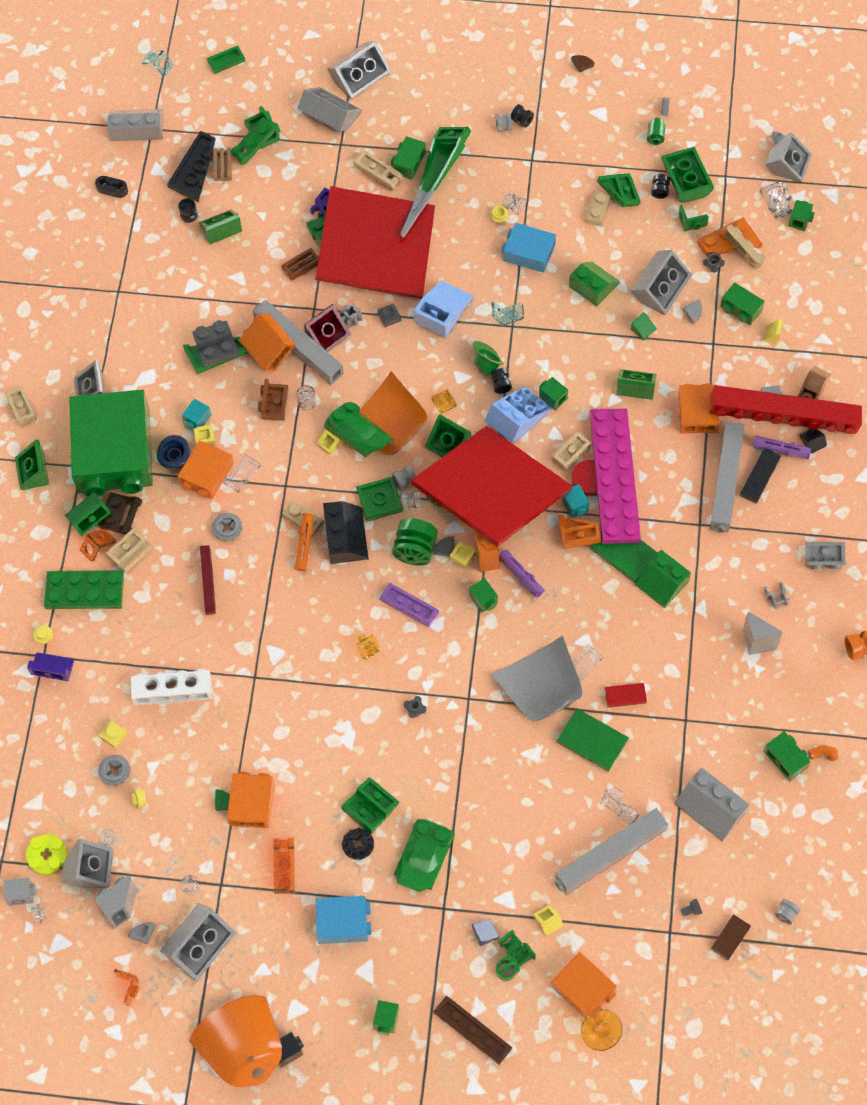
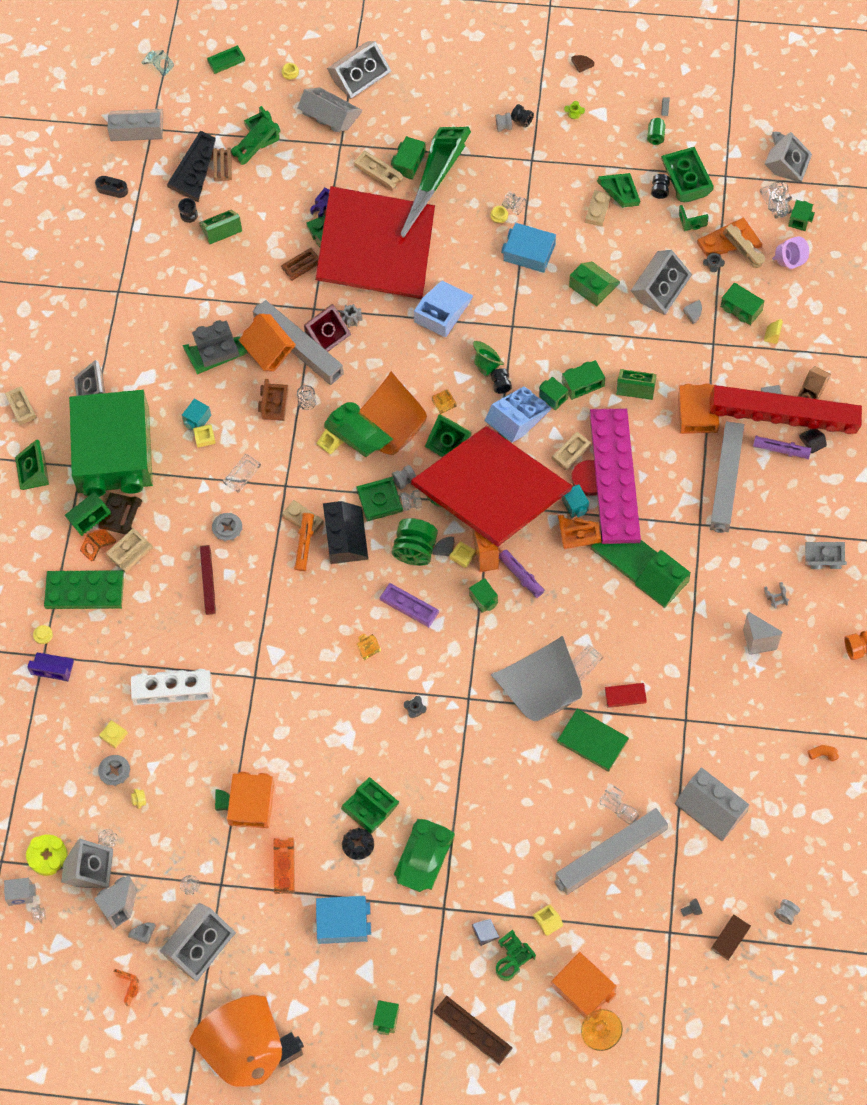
(173, 451): dark blue hat -> none
(205, 470): orange brick -> none
(290, 71): none -> light yellow plate
(389, 315): dark grey tile -> none
(509, 314): clear light blue bracket -> none
(574, 114): none -> lime plate
(583, 379): none -> green brick
(643, 326): green slope -> none
(760, 475): black tile -> none
(787, 755): green brick -> none
(792, 252): none -> lavender piece

